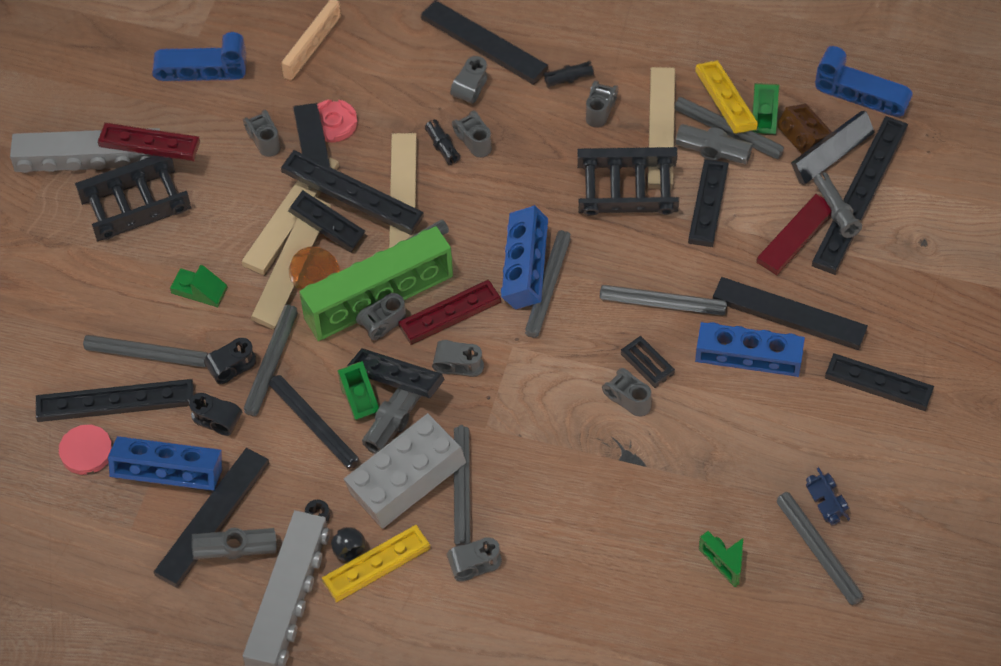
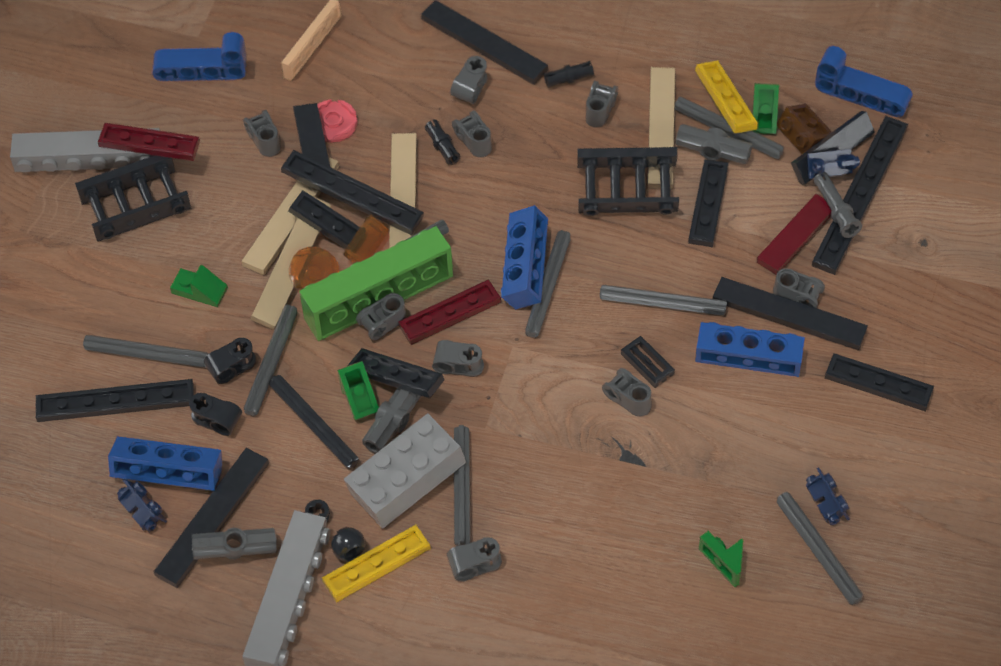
(85, 449): coral tile -> none
(148, 511): none -> dark blue hinge
(366, 240): none -> clear orange tile
(799, 287): none -> dark grey piece
(832, 162): none -> dark blue hinge

